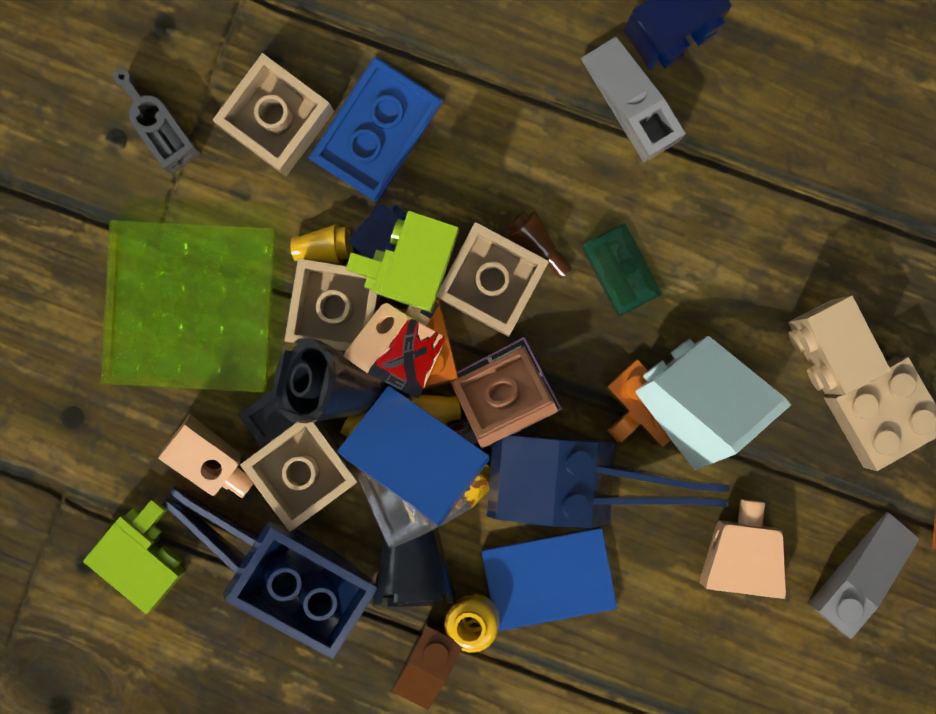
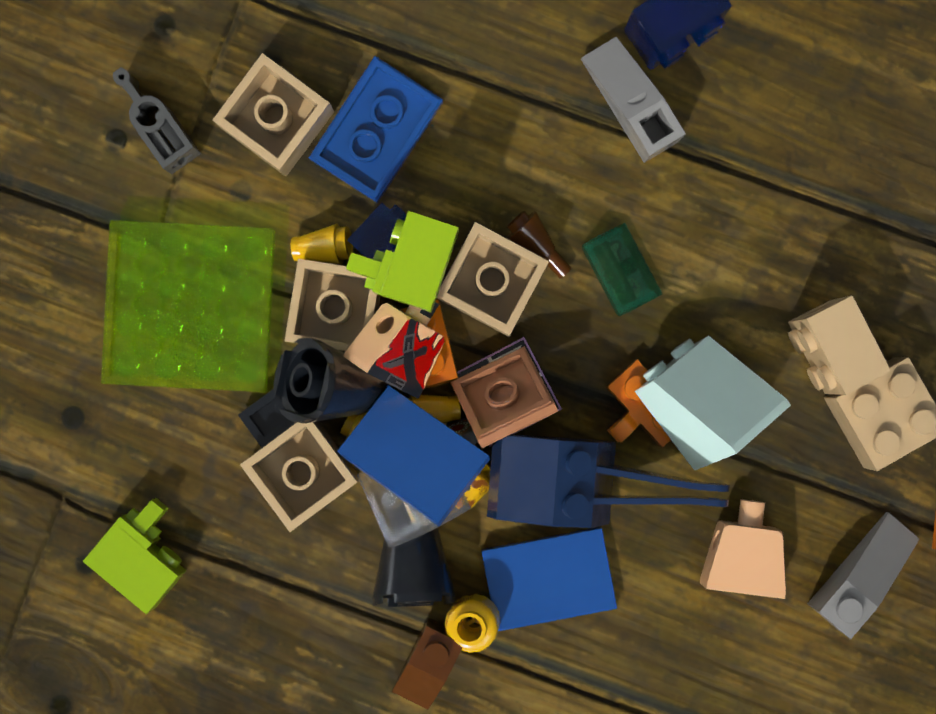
(195, 445): light nougat torso -> none
(284, 577): dark blue slope -> none

